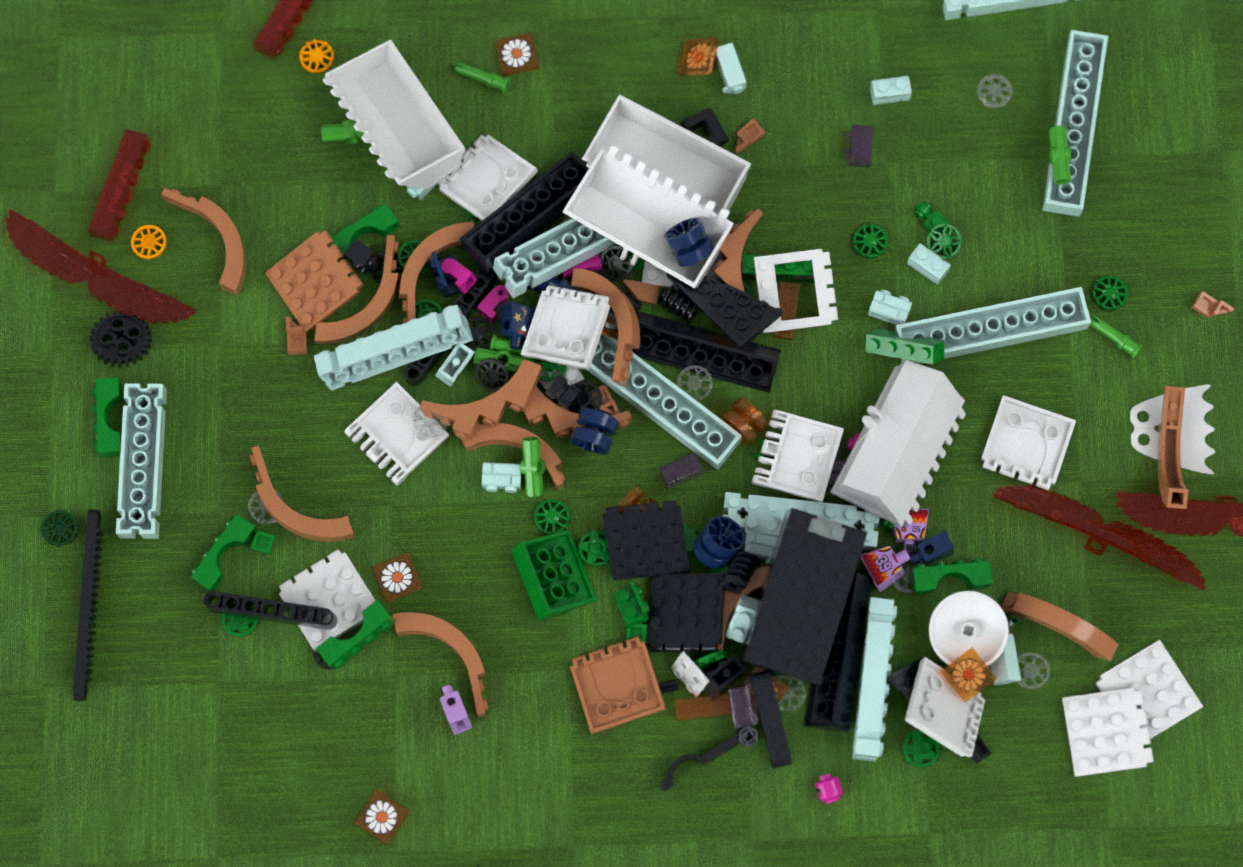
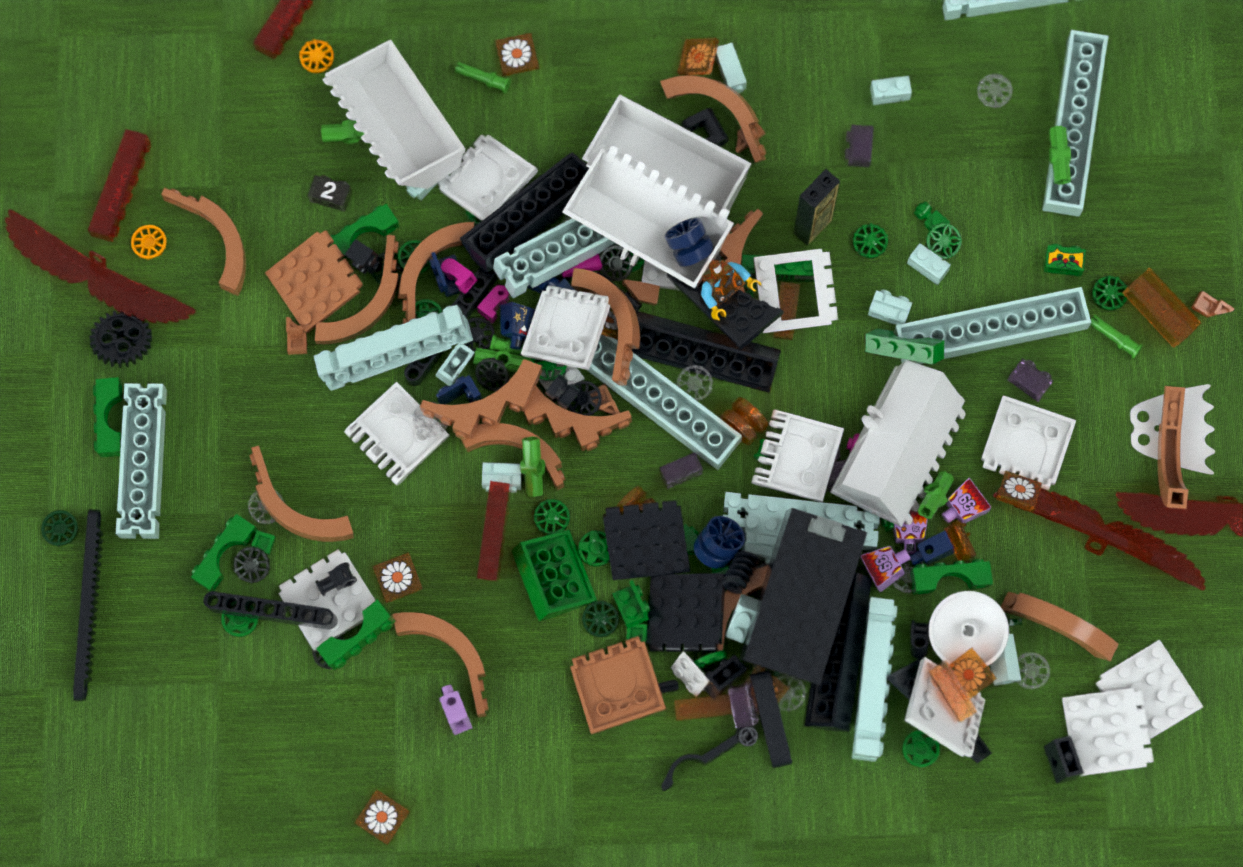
(251, 564): none -> pearl dark grey wheel
(330, 192): none -> clear smoke brick
(336, 579): none -> black connector
(461, 386): none -> dark blue bracket
(494, 531): none -> clear red brick
(594, 431): dark blue wheel -> none
(600, 619): none -> dark green wheel
(678, 304): black piece -> none
(722, 282): none -> torso
(729, 97): none -> nougat arch
(816, 207): none -> black brick
(828, 788): dark pink head -> none
(919, 636): none -> black piece
(935, 495): none -> bright green piece
(952, 691): none -> clear orange plate
(960, 541): none -> clear orange plate
(966, 504): none -> torso
(1019, 491): none -> tile
(1030, 379): none -> clear purple brick
(1063, 759): none -> black brick
(1064, 260): none -> green brick
(1162, 307): none -> clear orange slope

